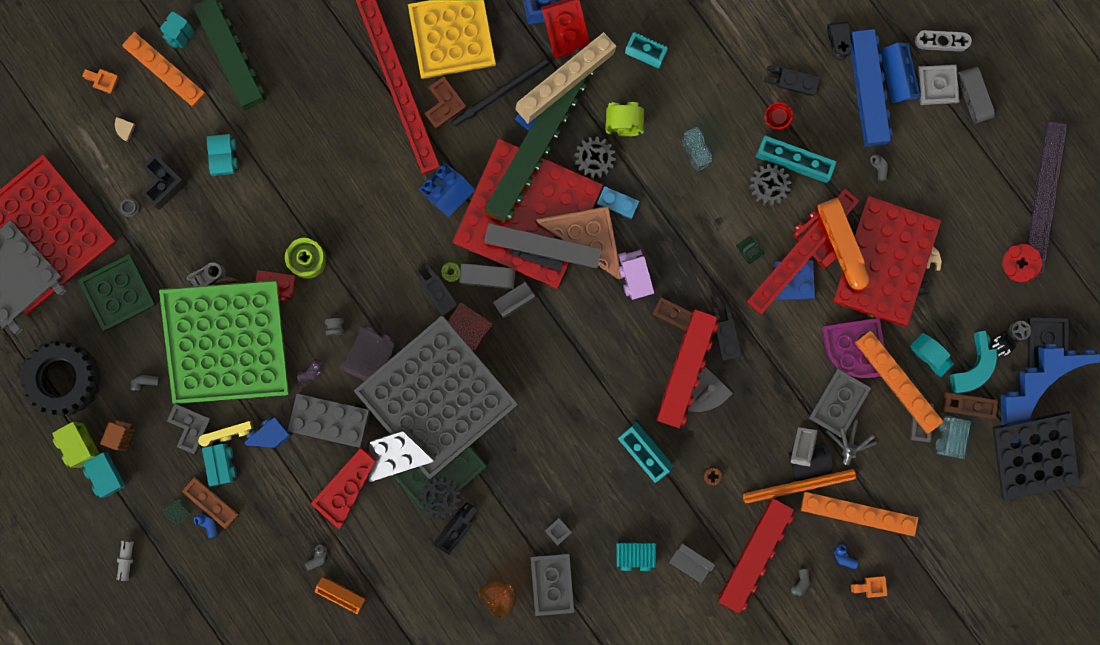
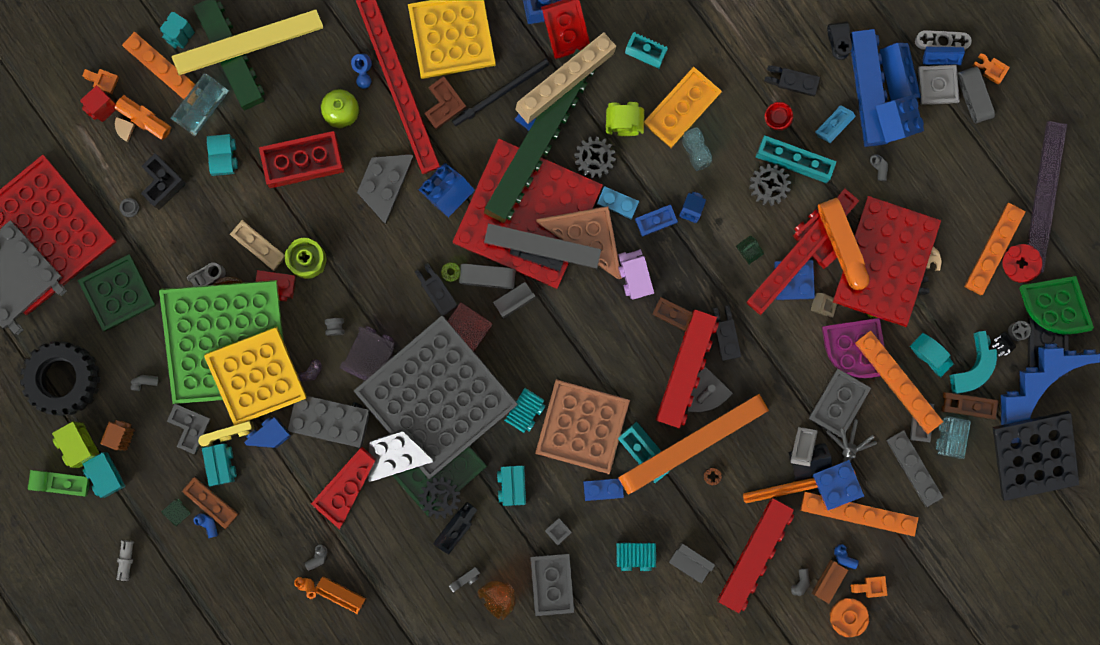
(58, 483): none -> bright green plate
(98, 104): none -> red brick
(143, 117): none -> orange piece
(199, 104): none -> clear light blue brick
(247, 42): none -> light yellow tile
(255, 376): none -> yellow plate
(258, 245): none -> tan tile
(301, 159): none -> red brick
(307, 585): none -> orange arm
(339, 108): none -> lime cylinder
(363, 80): none -> blue plate
(383, 183): none -> dark grey wing
(470, 577): none -> dark grey plate
(513, 485): none -> teal brick
(524, 413): none -> teal brick
(582, 426): none -> nougat tile
(603, 489): none -> blue plate
(656, 220): none -> blue plate
(682, 107): none -> light orange plate
(692, 207): none -> blue slope
(693, 444): none -> orange beam
(823, 305): none -> dark tan slope
(829, 581): none -> dark orange panel
(835, 124): none -> dark azure plate
(838, 485): none -> blue plate
(849, 617): none -> orange tile
(900, 118): none -> blue brick
(914, 468): none -> dark grey plate
(943, 55): none -> blue plate
(993, 69): none -> orange plate
(994, 249): none -> orange plate
(1057, 305): none -> green plate

